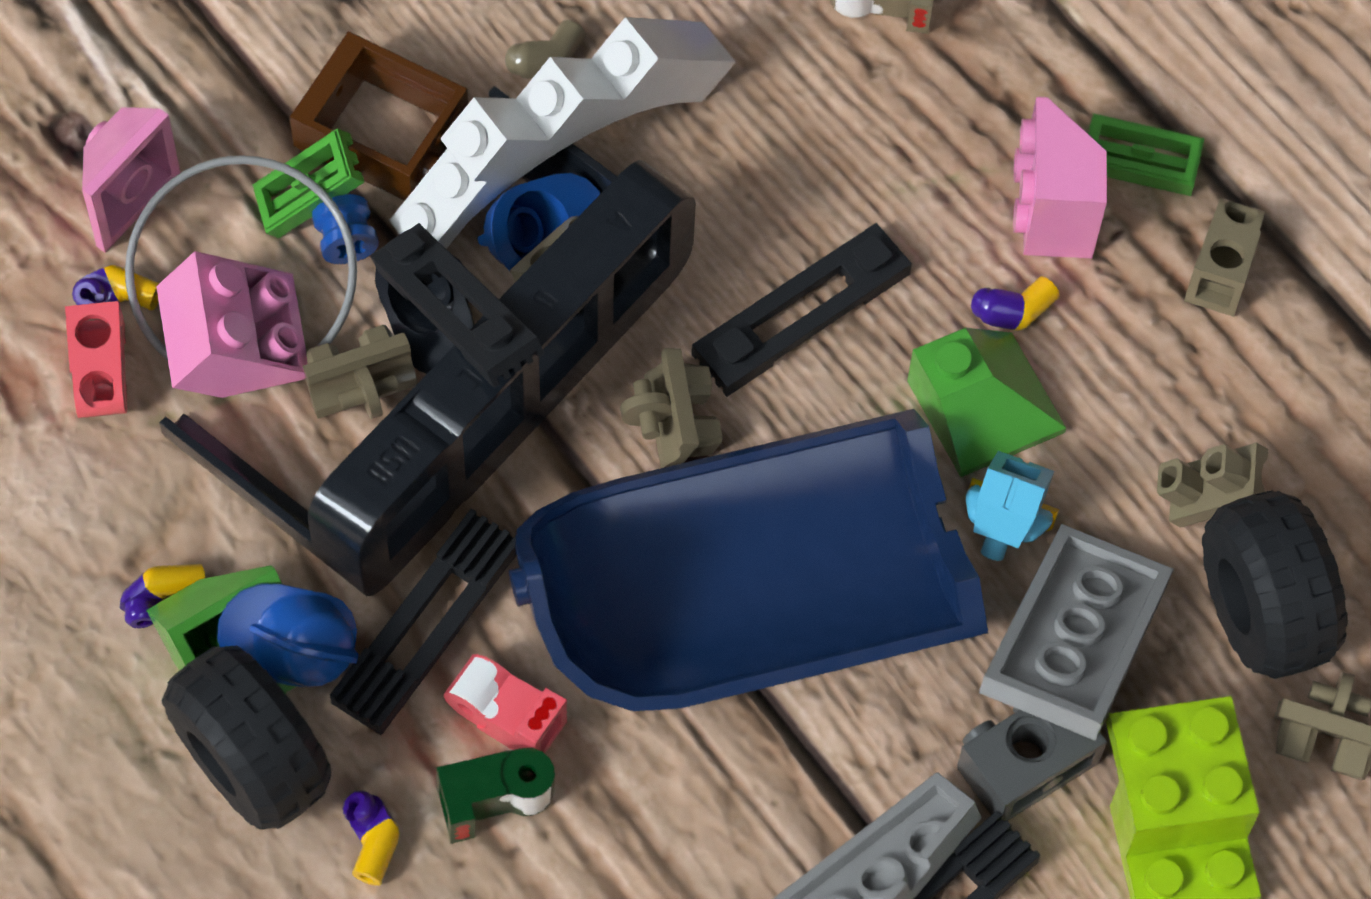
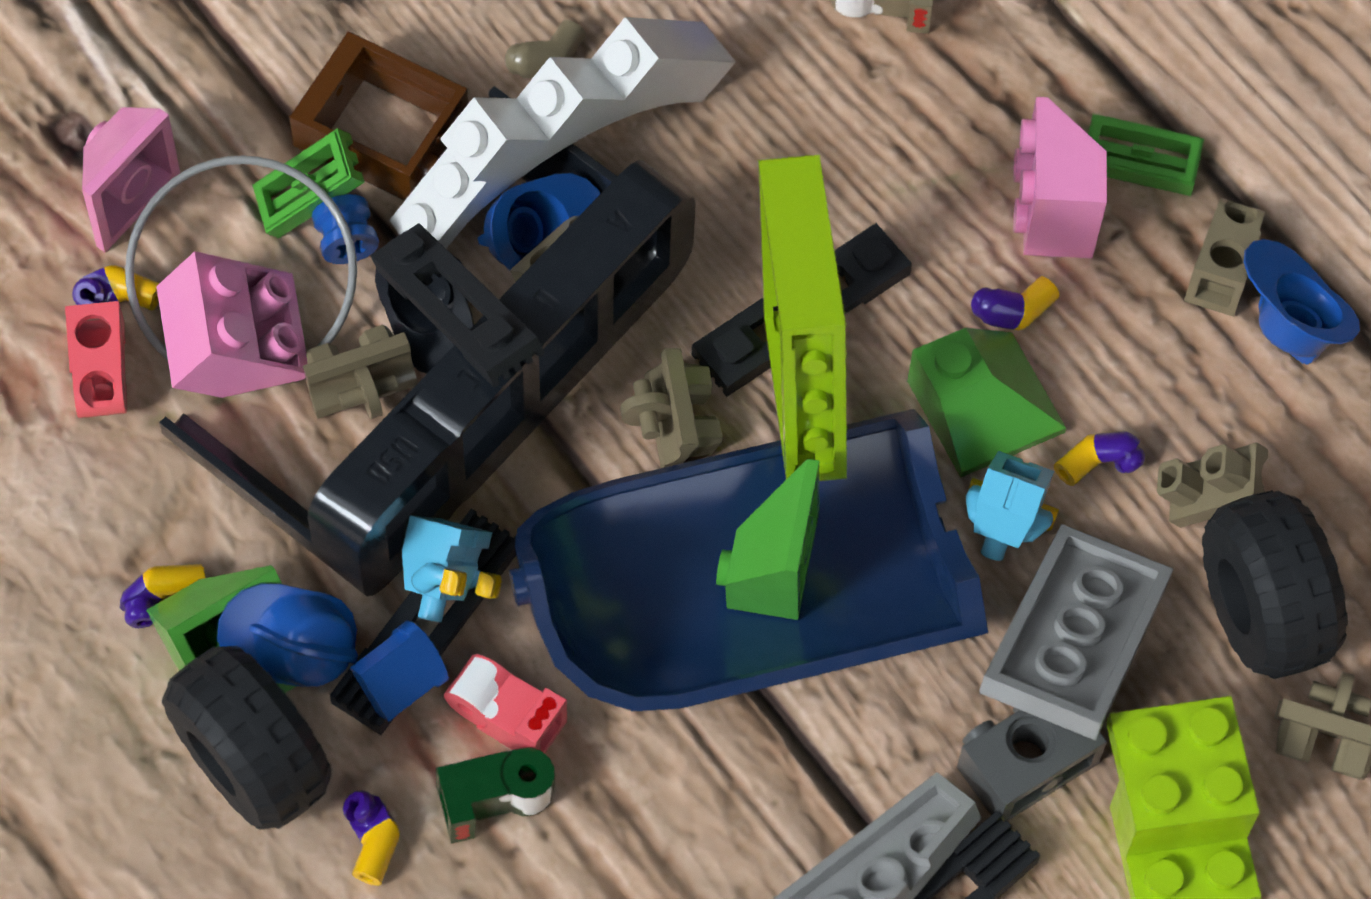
(400, 670): none -> blue tile
(443, 564): none -> medium azure piece
(774, 549): none -> bright green slope
(809, 327): none -> lime window
(1100, 448): none -> arm
(1295, 303): none -> blue piece

